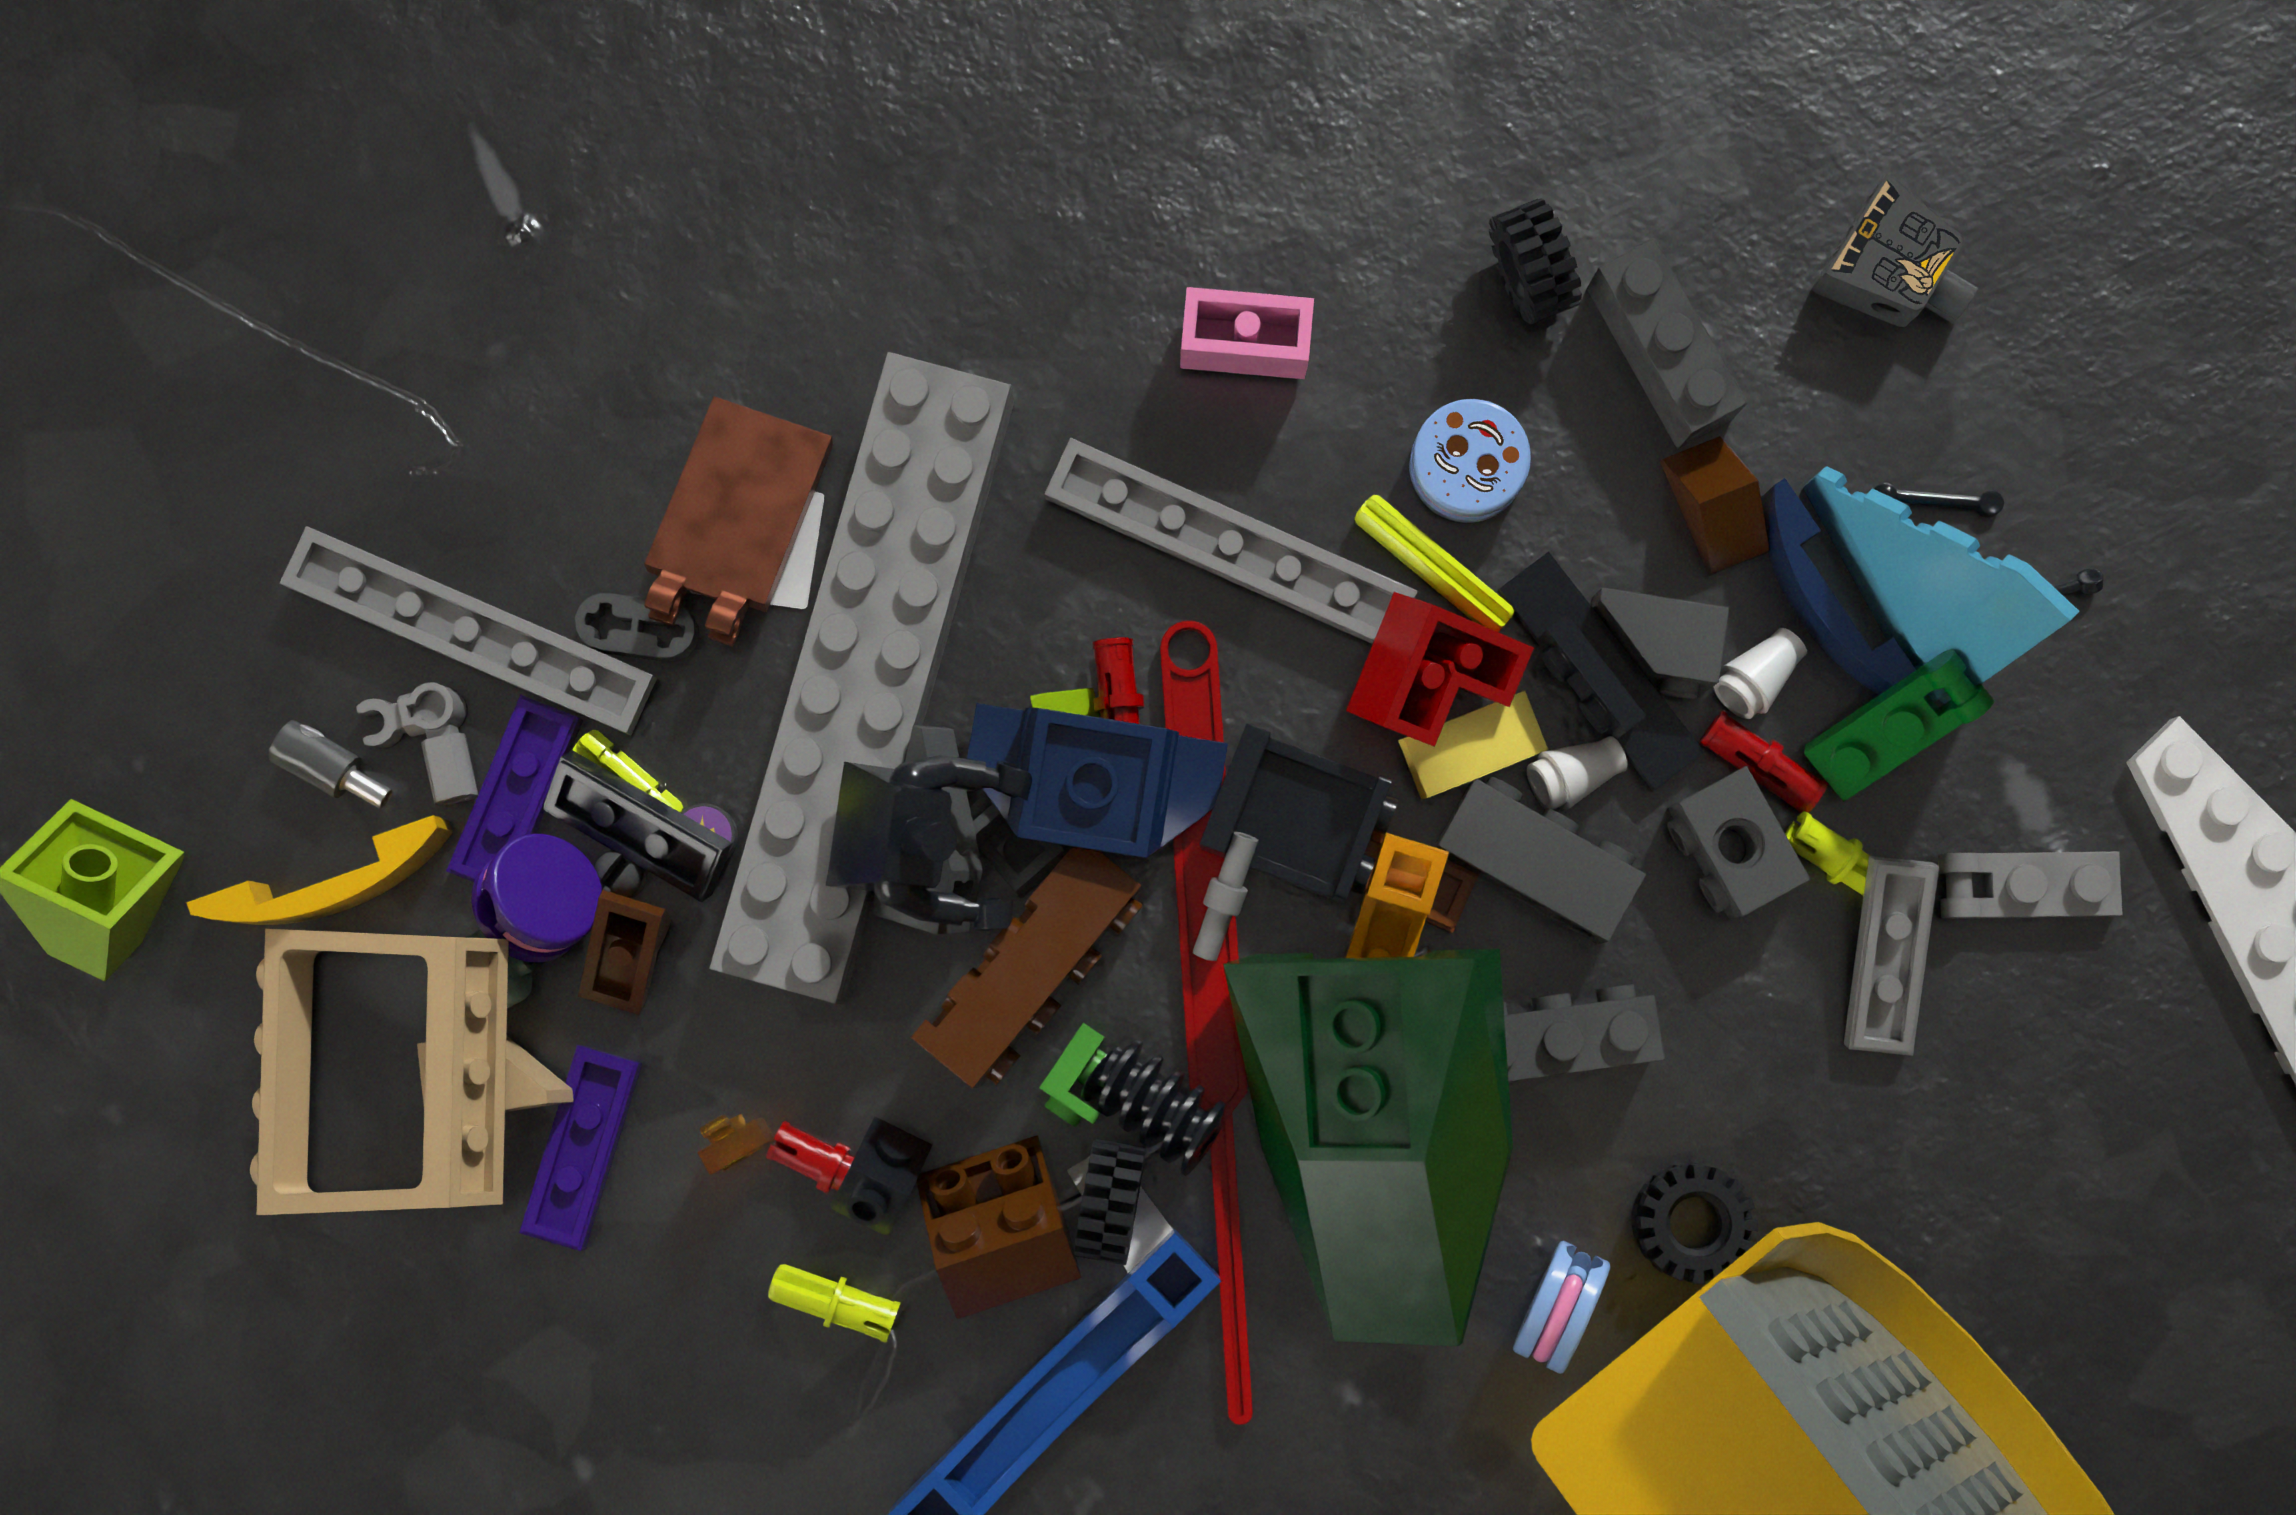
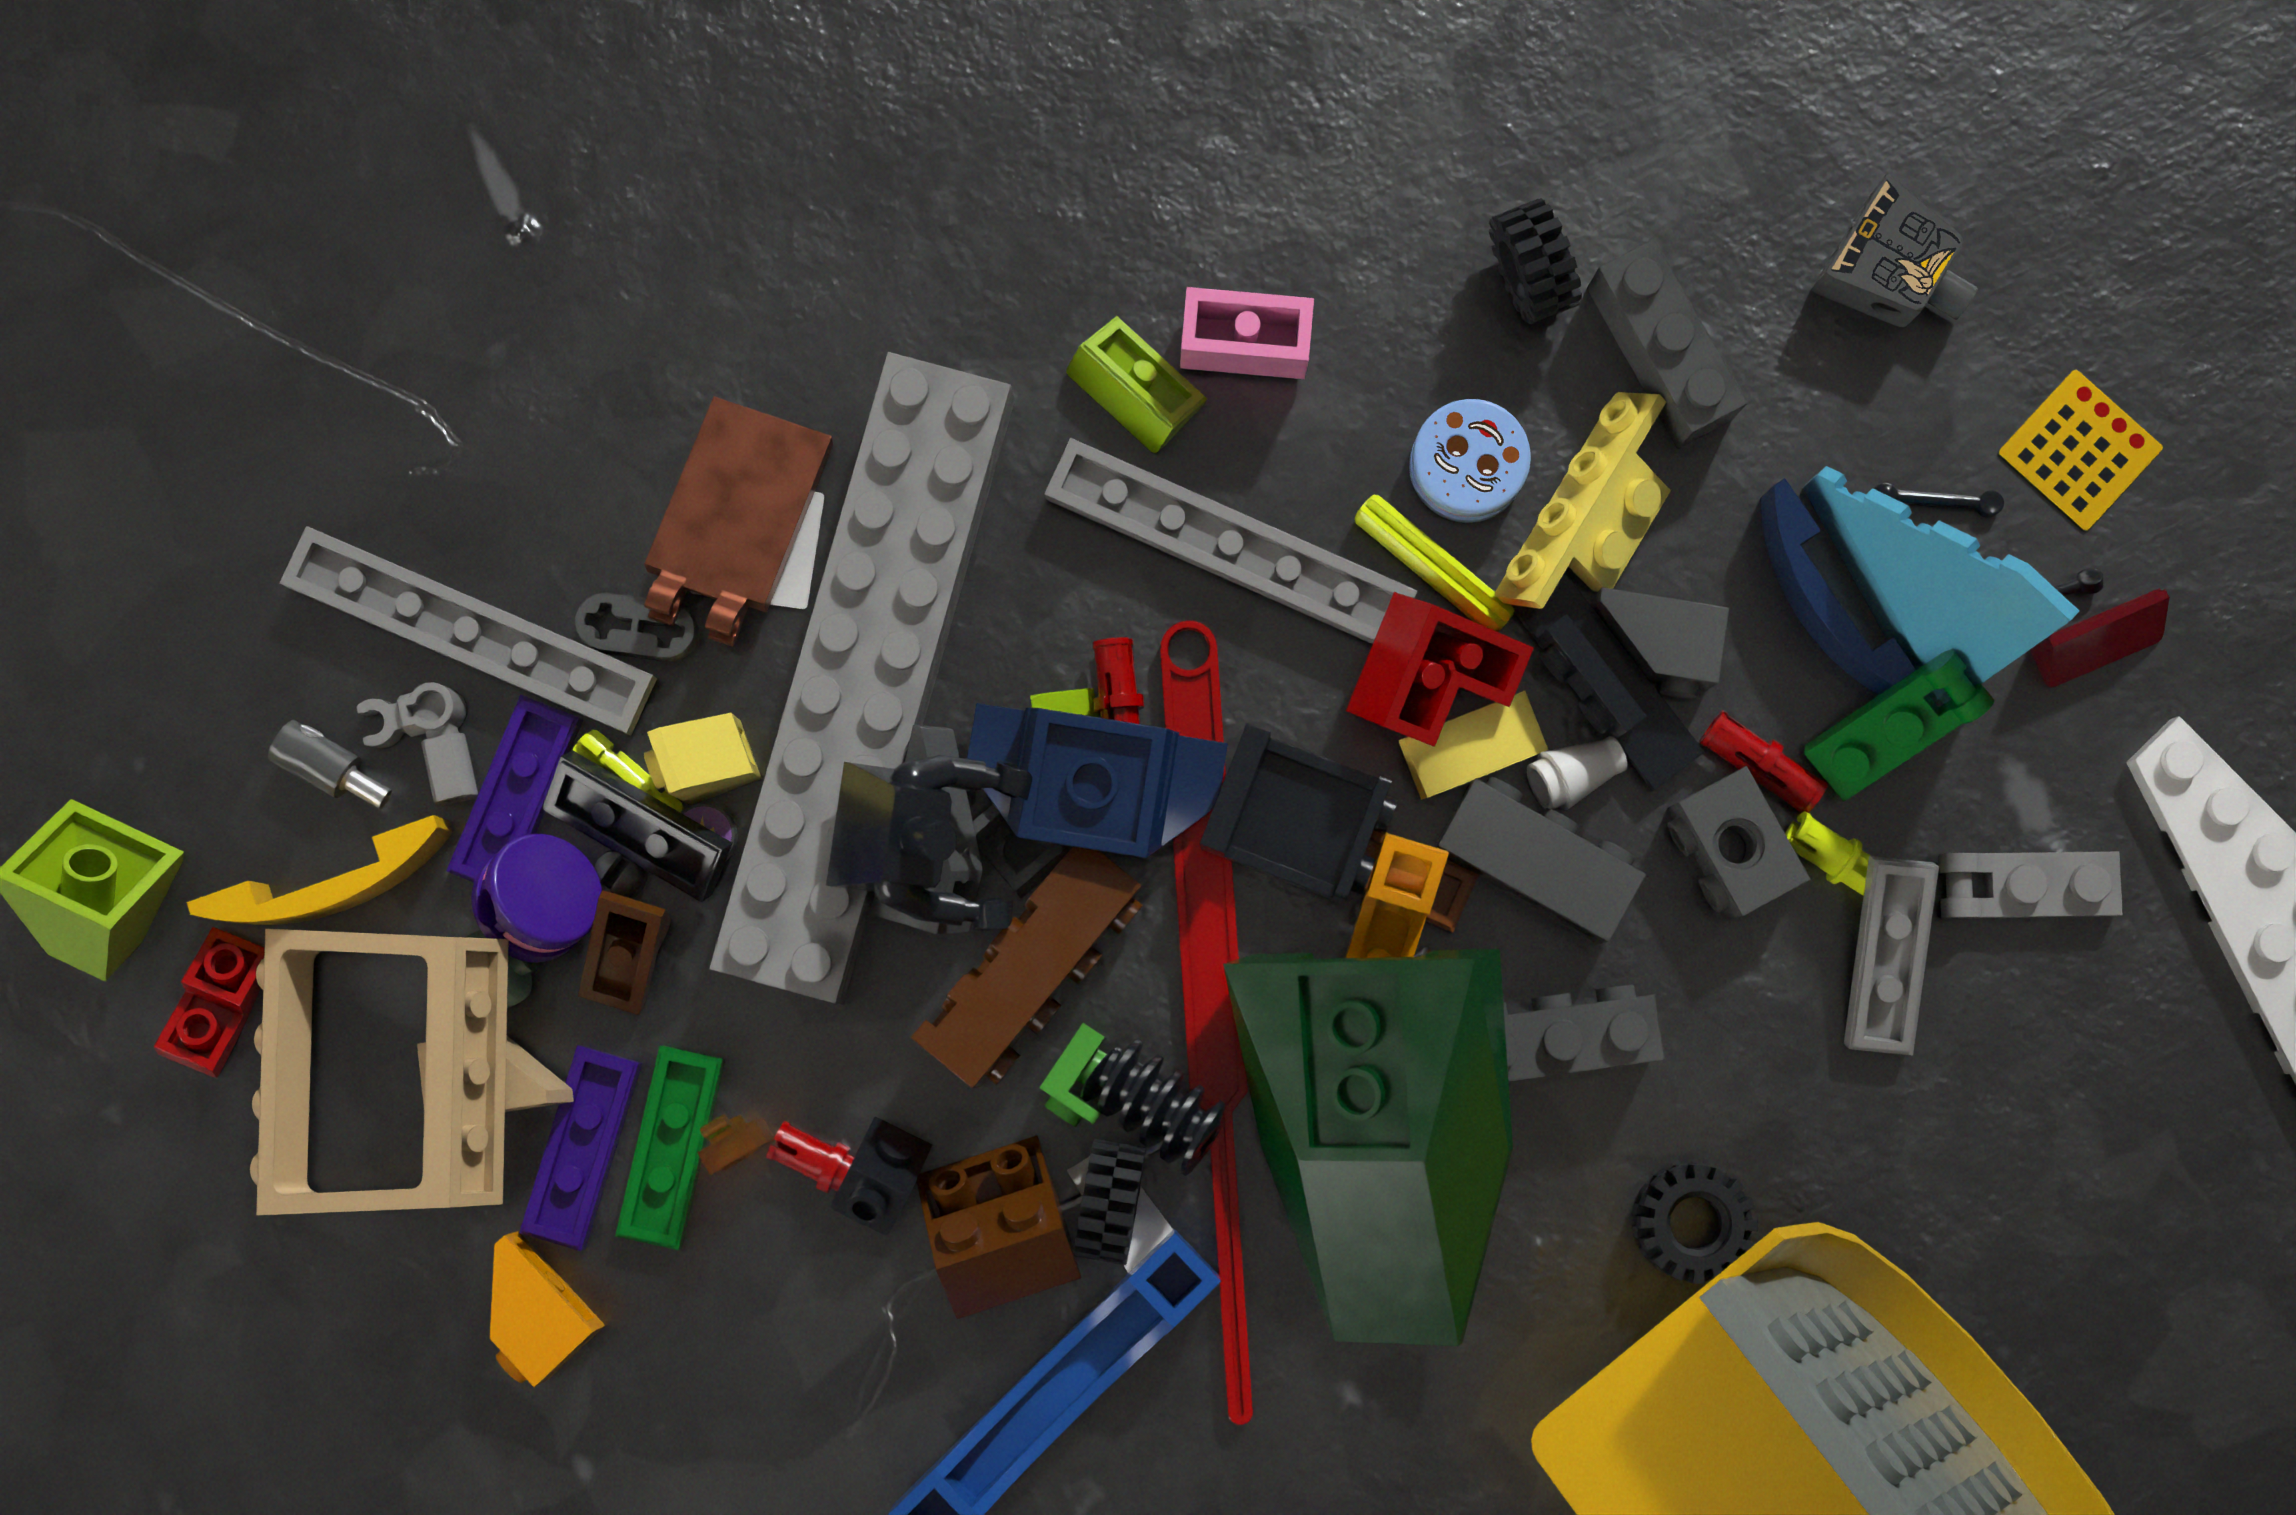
(215, 1003): none -> red slope
(534, 1313): none -> light orange slope
(667, 1146): none -> green tile
(701, 758): none -> light yellow slope
(833, 1301): neon yellow axle -> none
(1135, 384): none -> lime slope
(1225, 896): light grey bar -> none
(1561, 1307): light blue head -> none
(1596, 510): none -> light yellow bracket
(1718, 503): reddish brown slope -> none
(1758, 675): white cone -> none
(2080, 450): none -> yellow sticker
(2102, 638): none -> dark red slope

